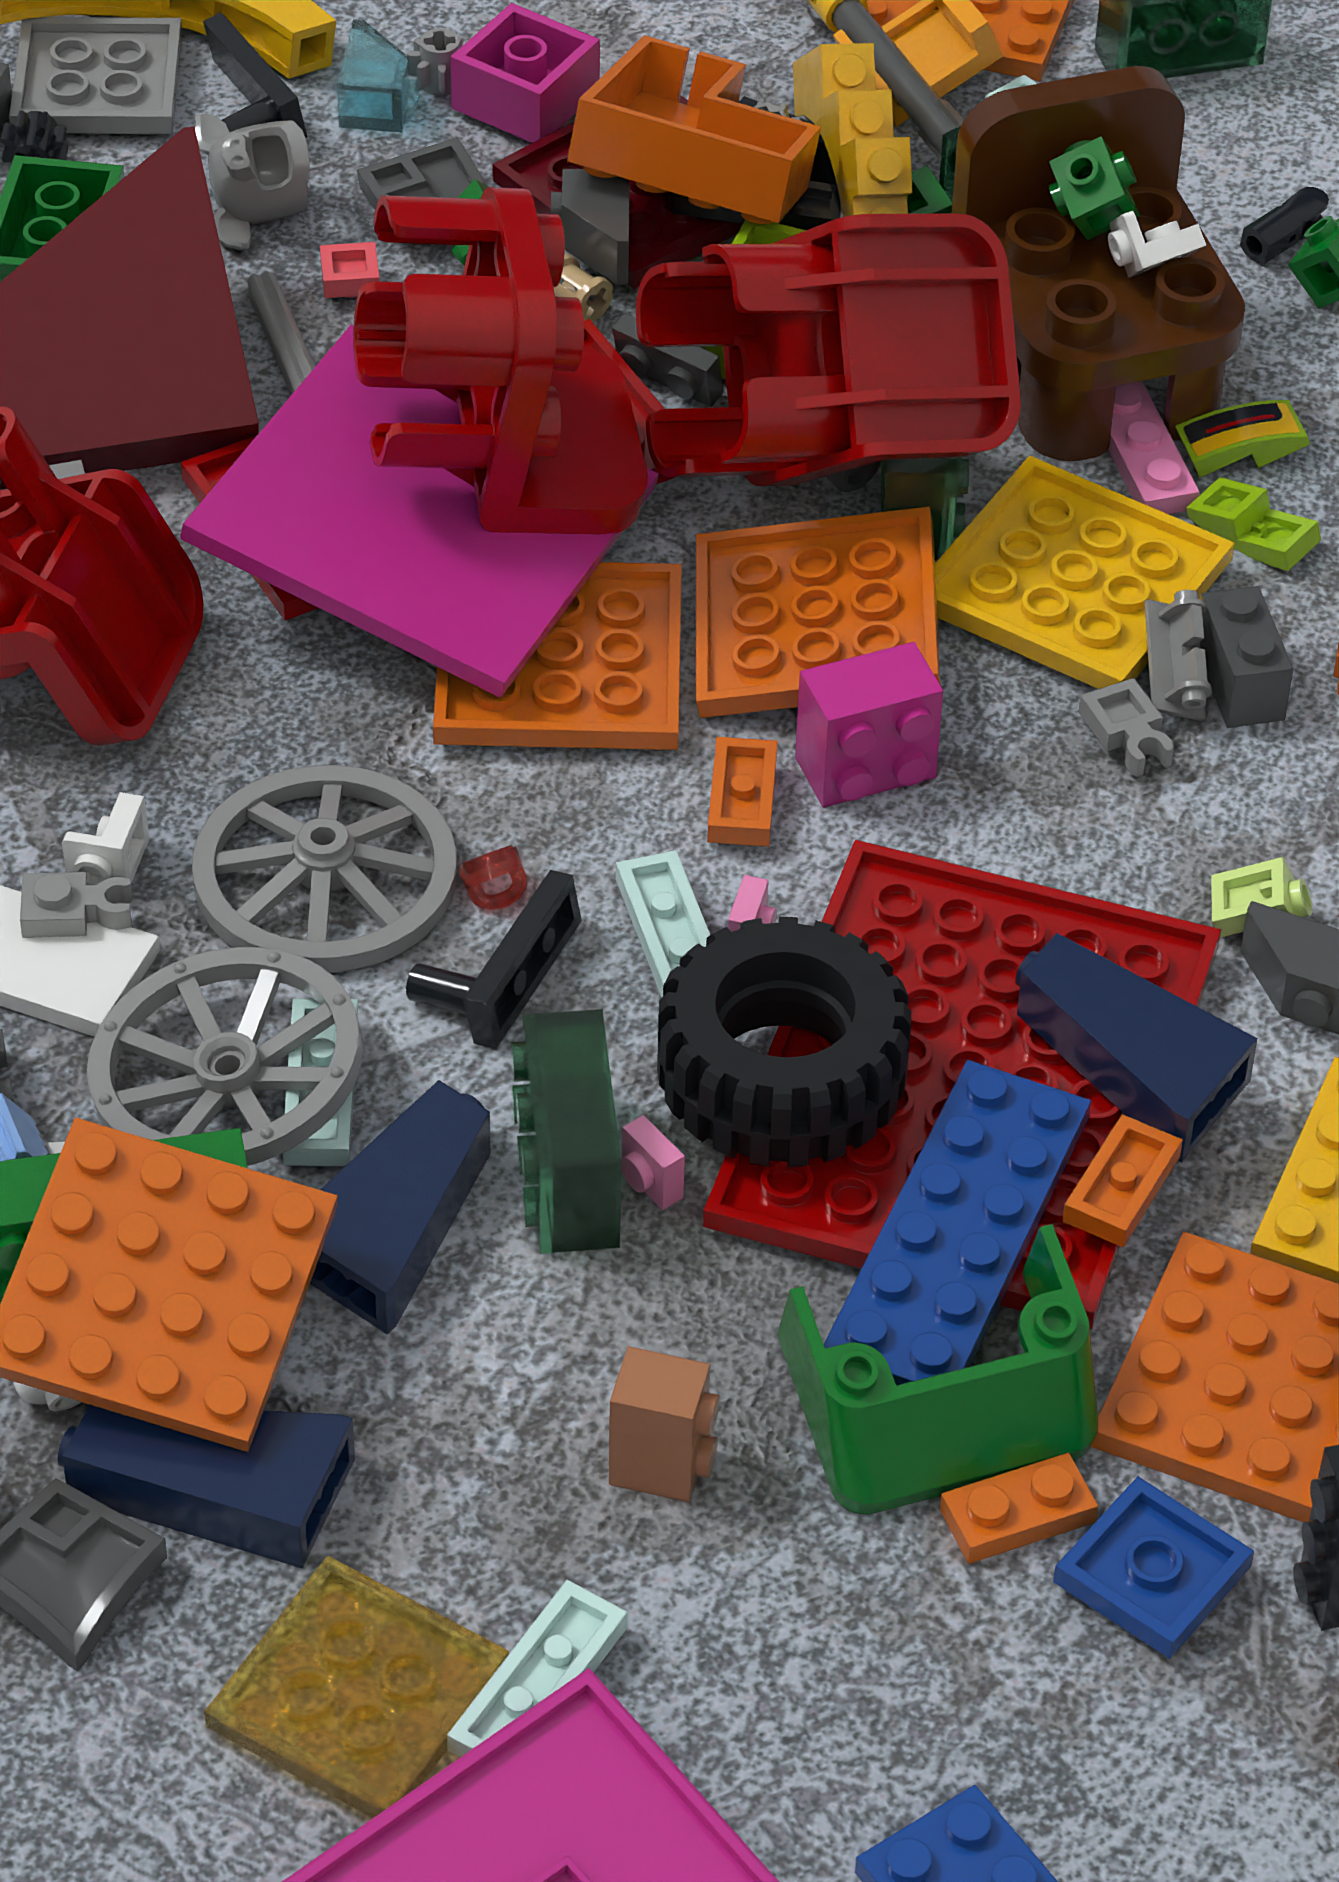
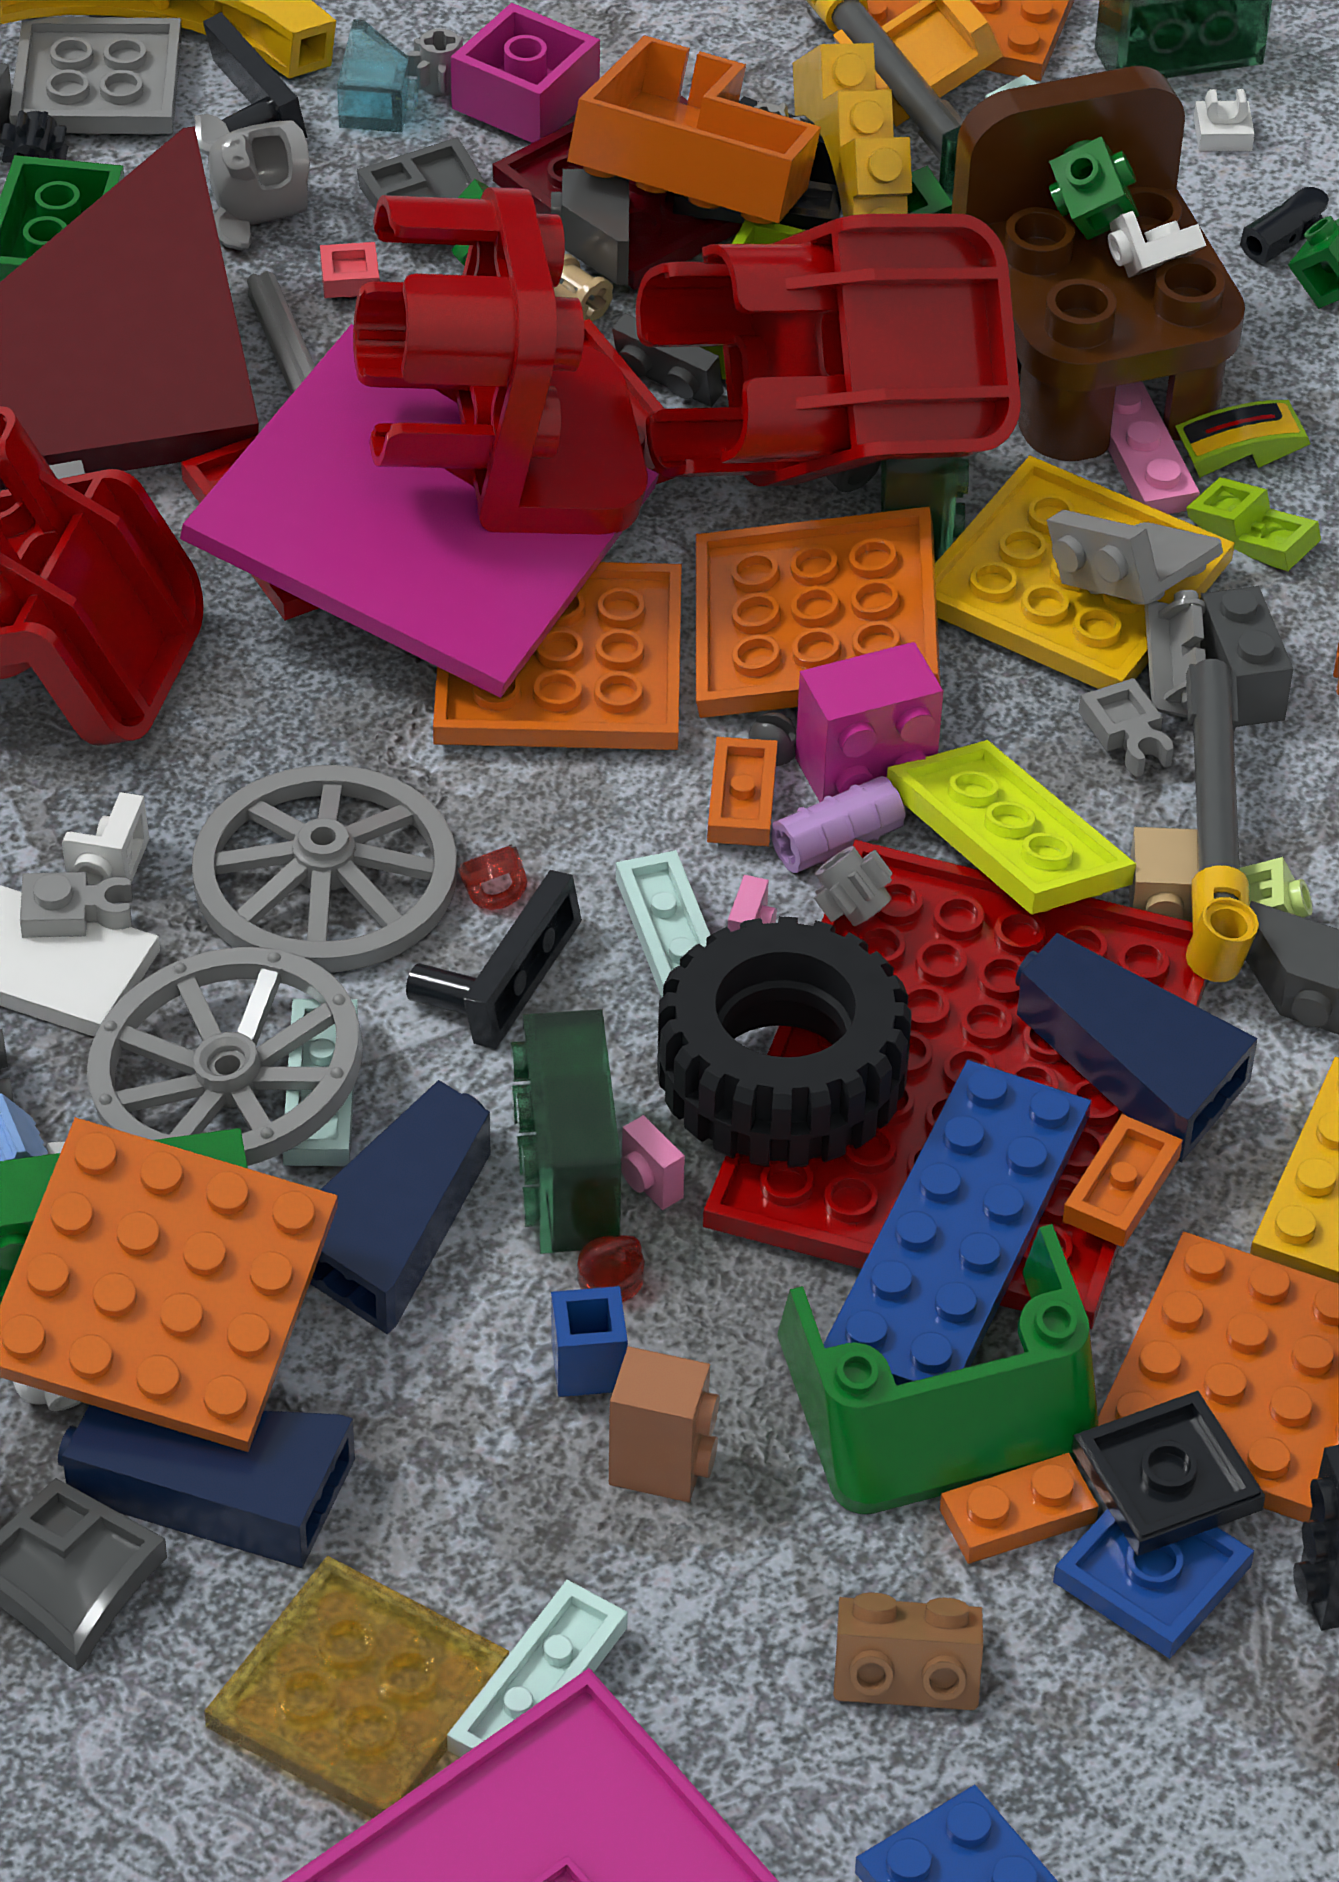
(587, 1340): none -> blue brick
(612, 1263): none -> clear red tile
(779, 728): none -> dark grey hinge
(836, 822): none -> lavender axle
(853, 885): none -> light grey gear
(908, 1652): none -> medium nougat bracket
(1011, 827): none -> neon yellow plate
(1126, 558): none -> light grey bracket
(1164, 870): none -> tan brick
(1168, 1473): none -> black tile
(1219, 891): none -> piece
(1224, 123): none -> white tile

